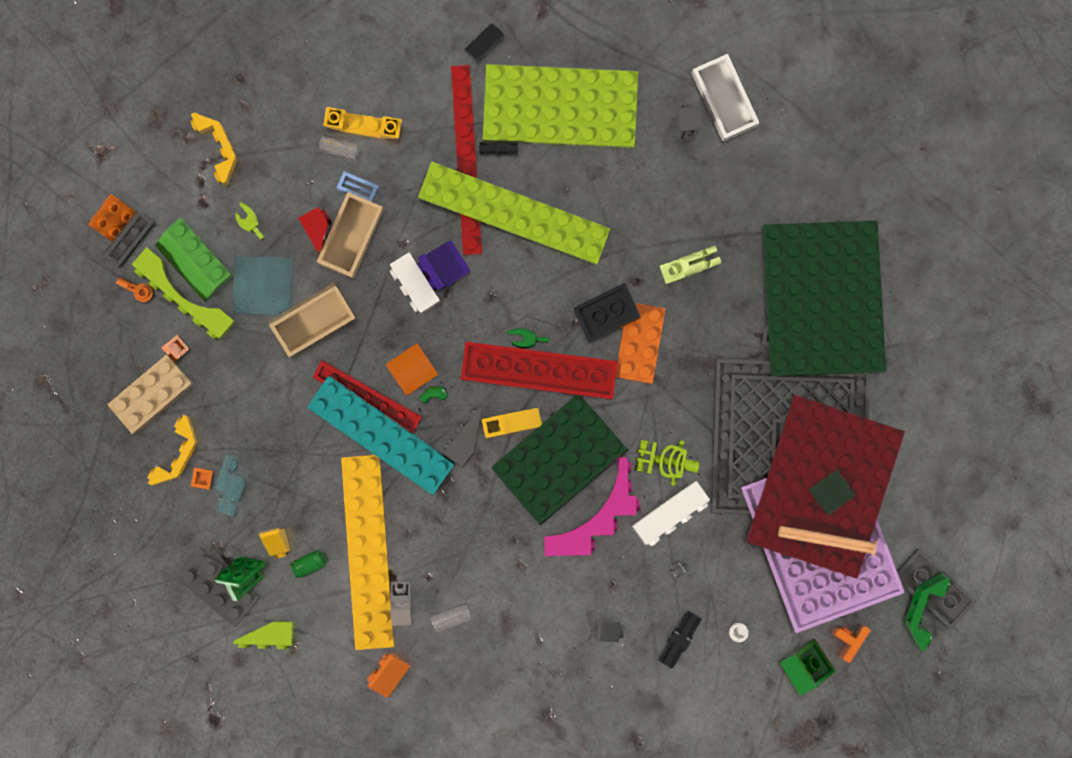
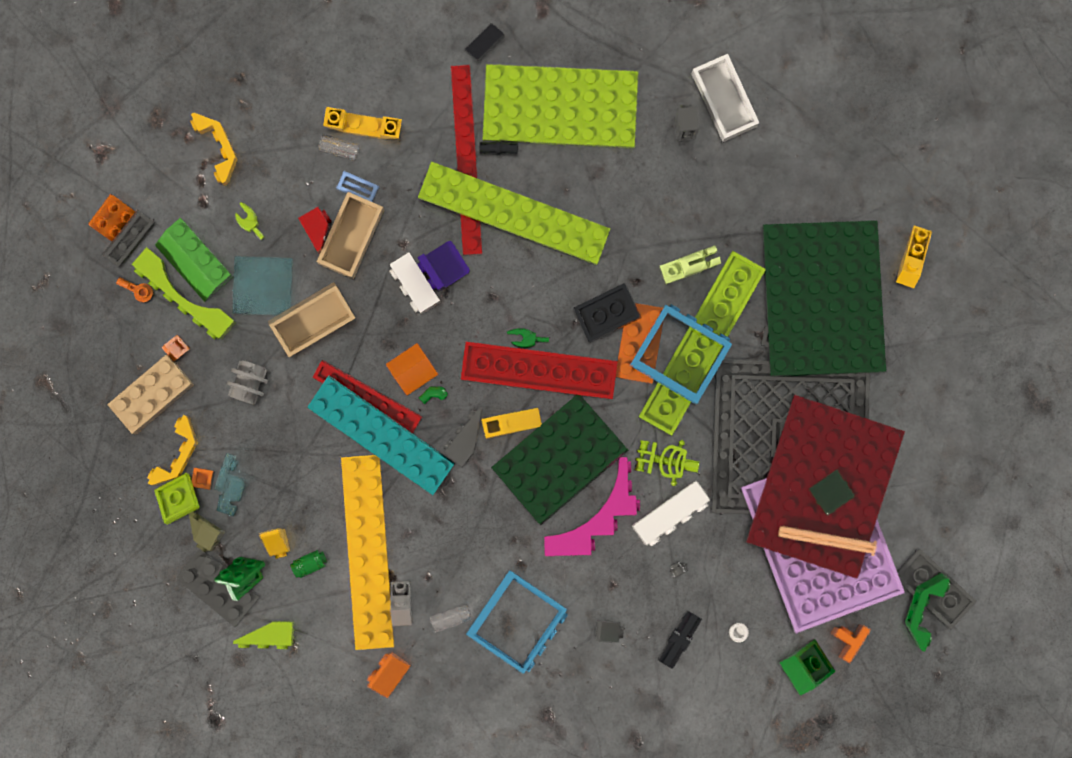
(176, 498): none -> lime tile
(204, 532): none -> olive slope
(247, 382): none -> light grey piece
(539, 647): none -> dark azure window
(667, 382): none -> dark azure window
(698, 351): none -> lime plate
(914, 257): none -> yellow slope

